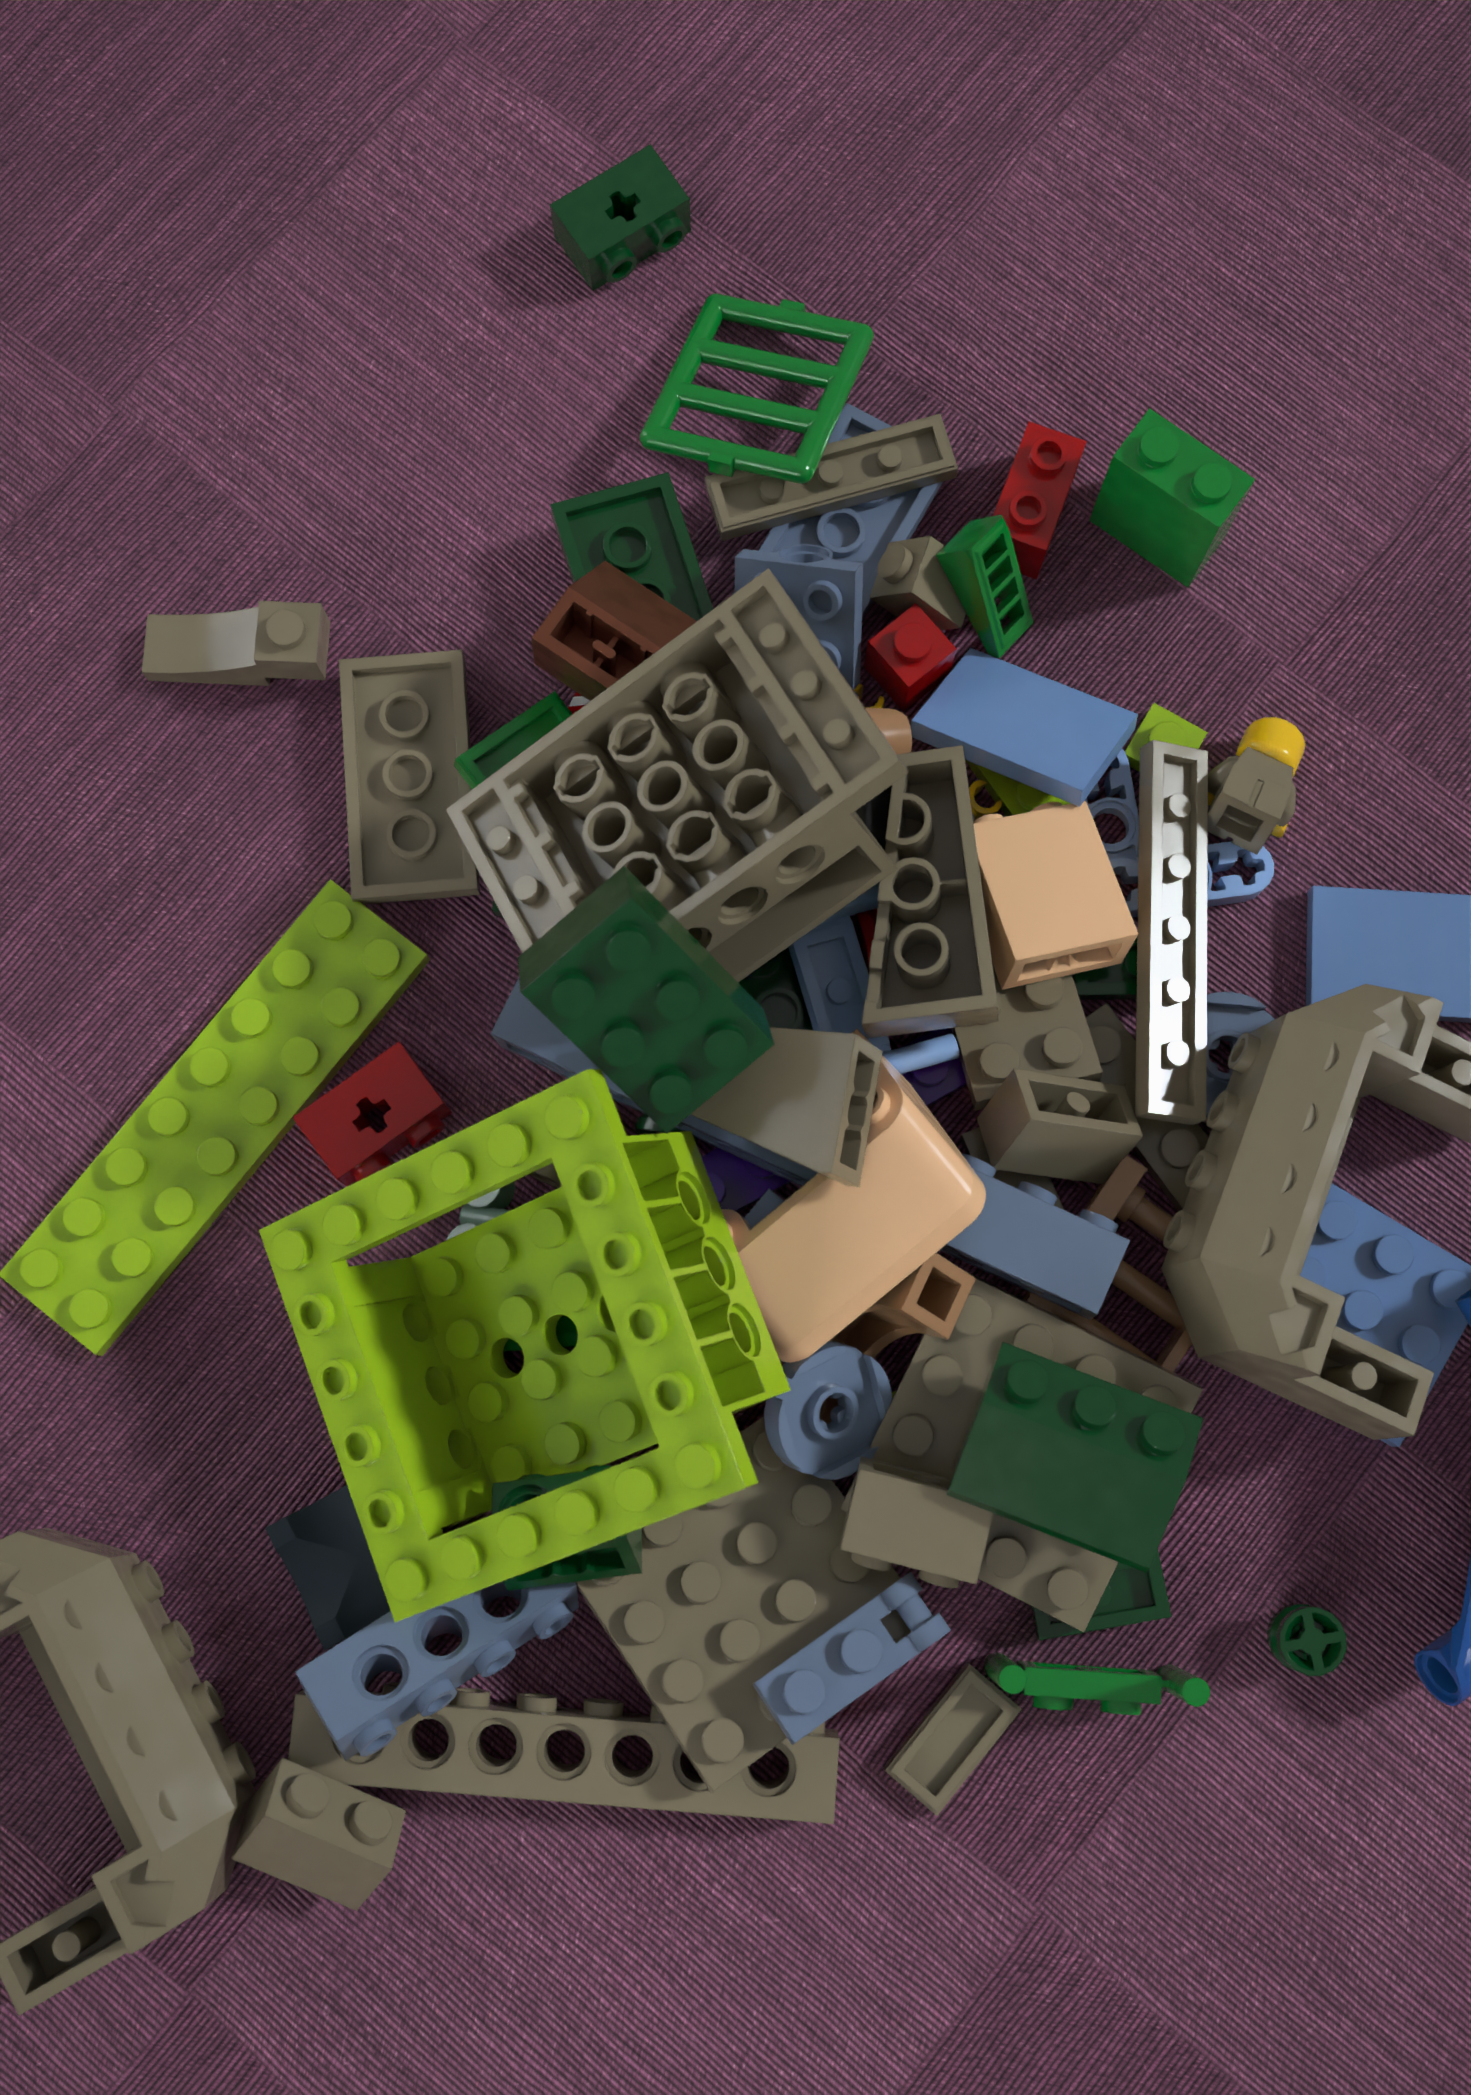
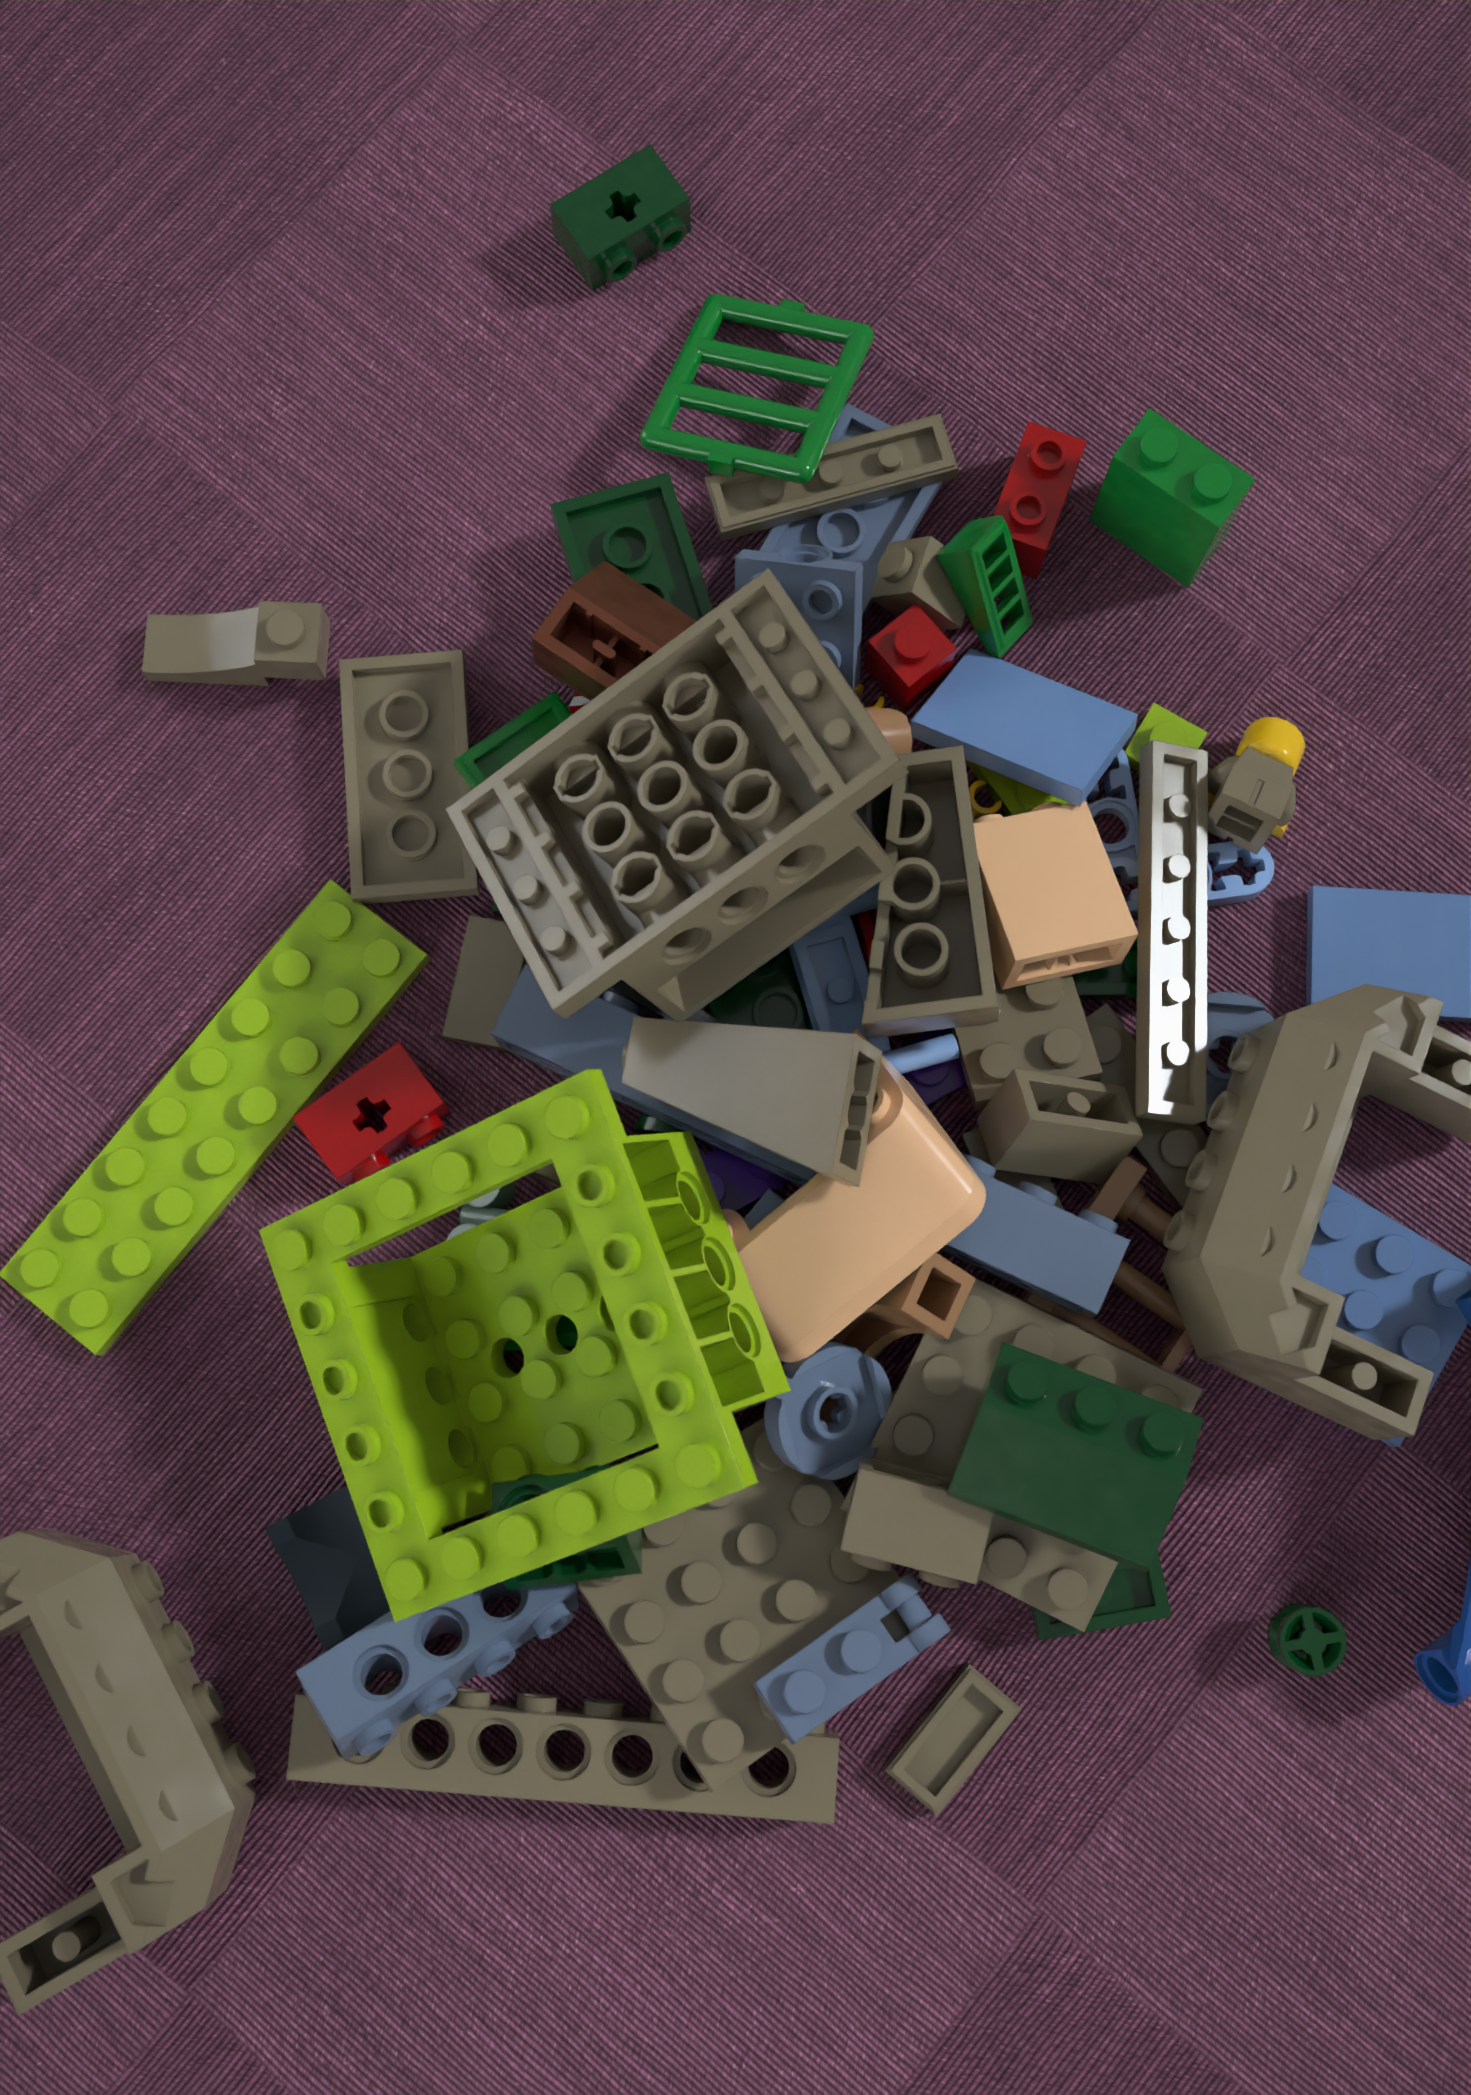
(319, 1834): dark tan brick -> none
(483, 982): none -> dark tan tile
(644, 1000): dark green brick -> none
(1118, 1689): green plate -> none

